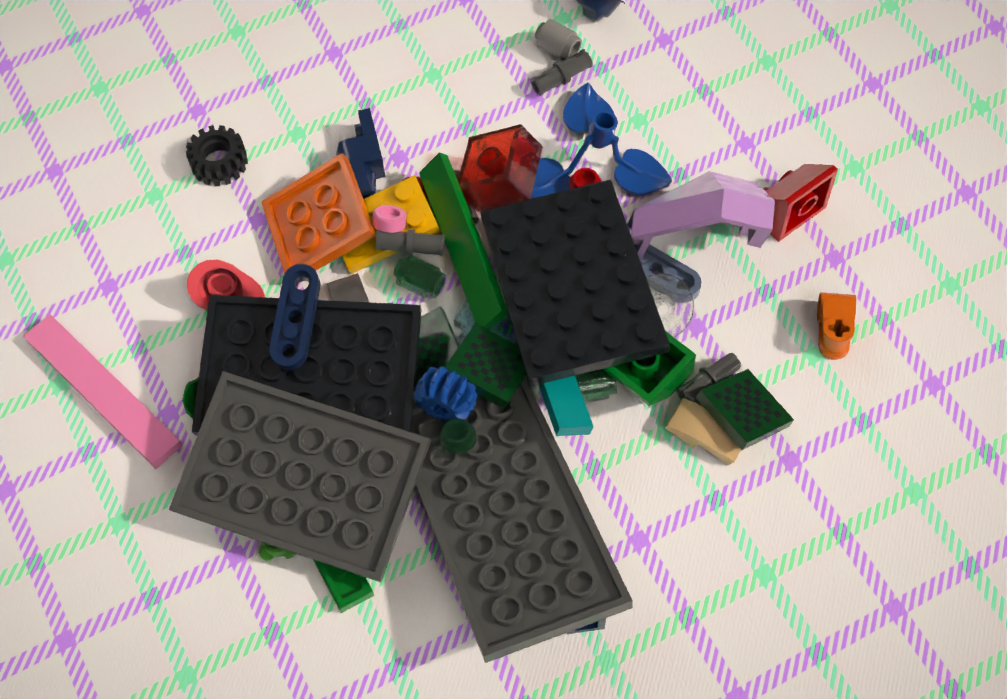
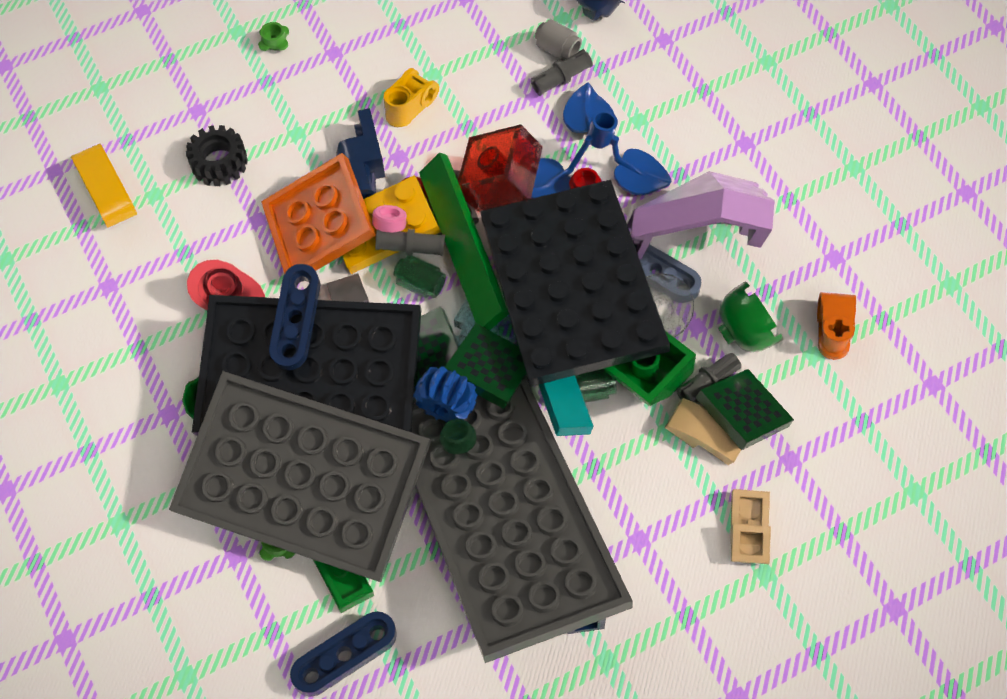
(103, 391): bright pink tile -> none
(104, 185): none -> yellow beam
(273, 37): none -> bright green plate
(325, 656): none -> dark blue plate
(408, 98): none -> yellow piece
(746, 321): none -> green cylinder
(750, 526): none -> tan slope
(800, 196): red slope -> none

